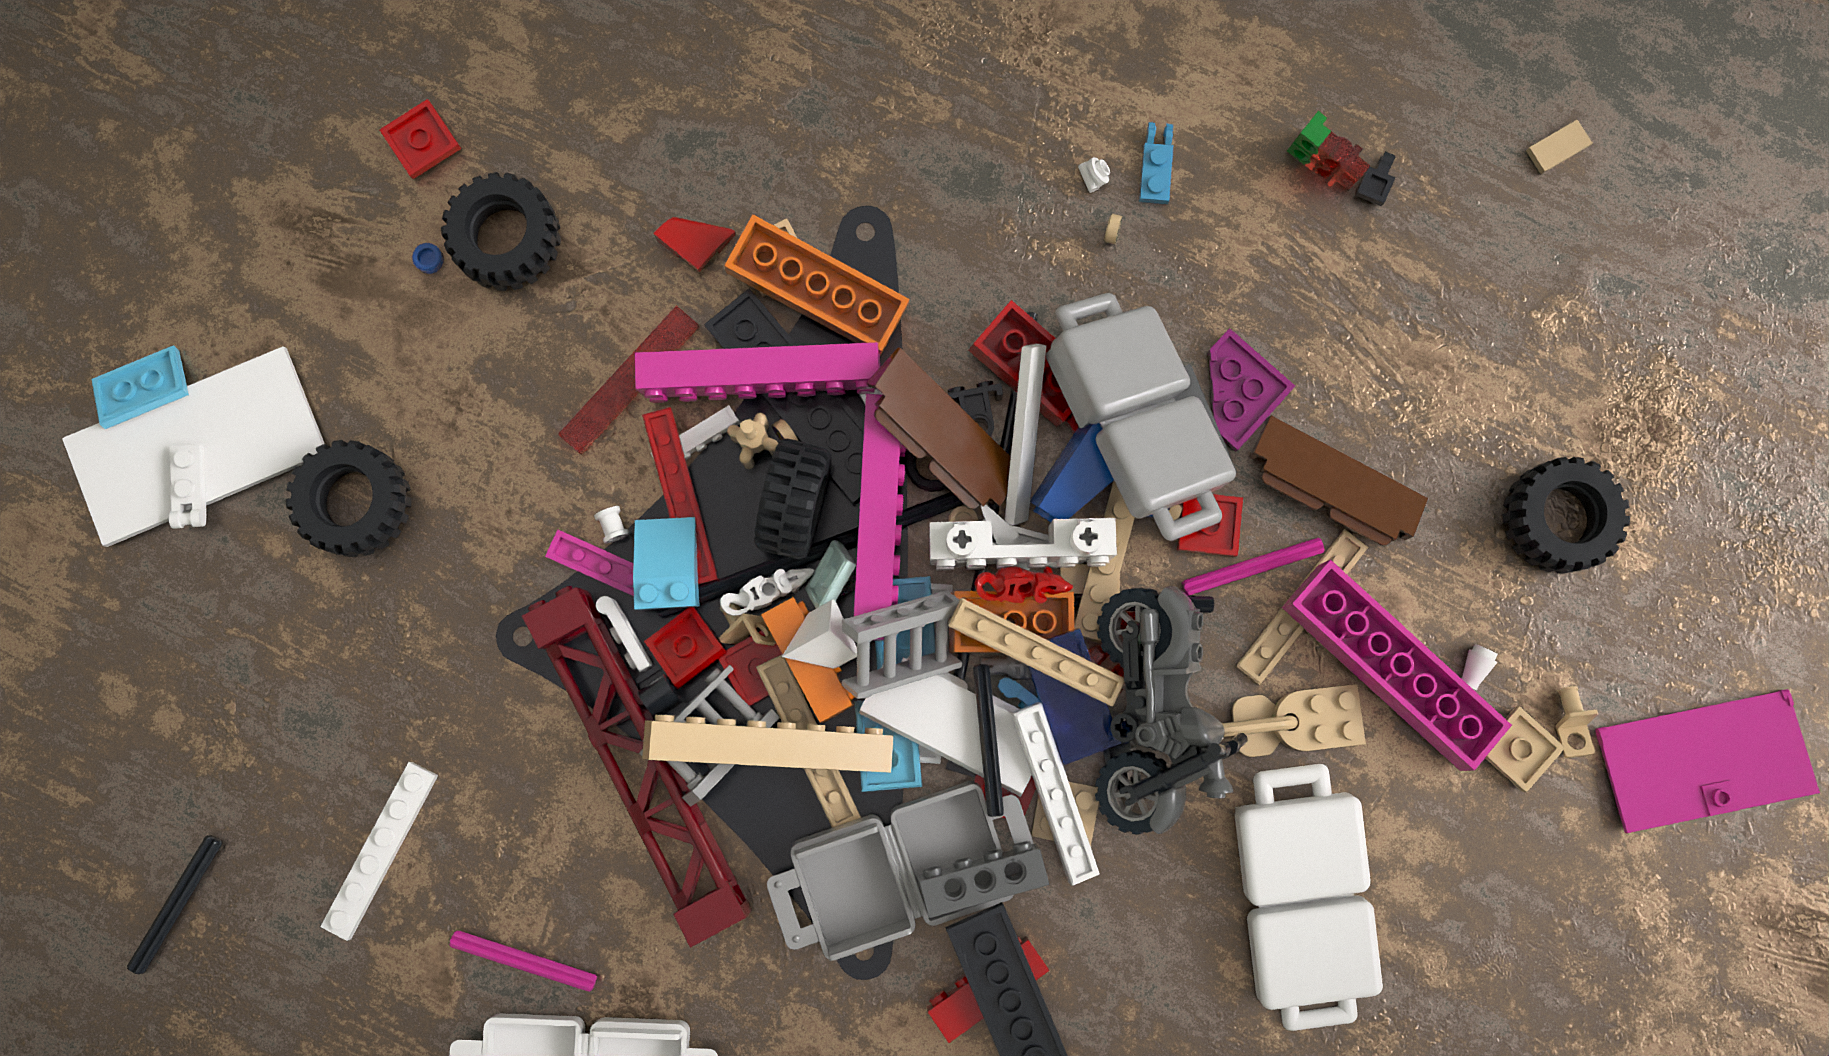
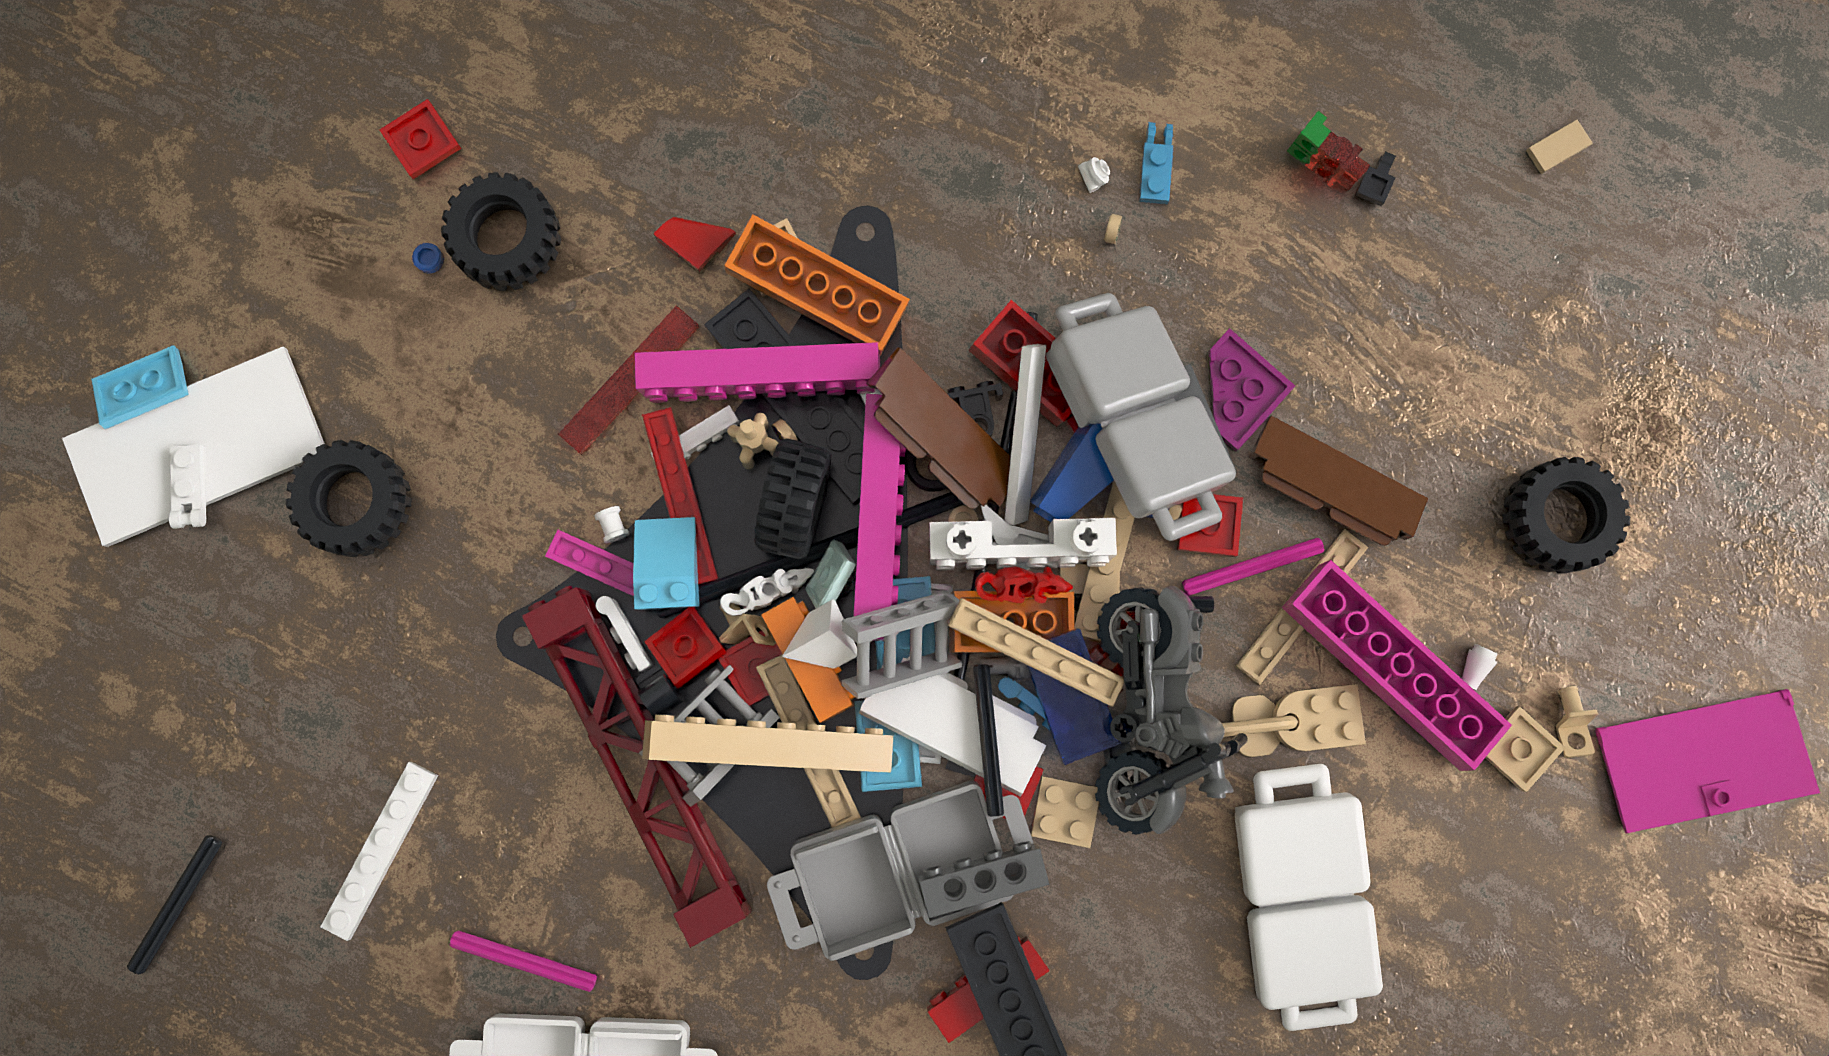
(1055, 793): white tile -> none

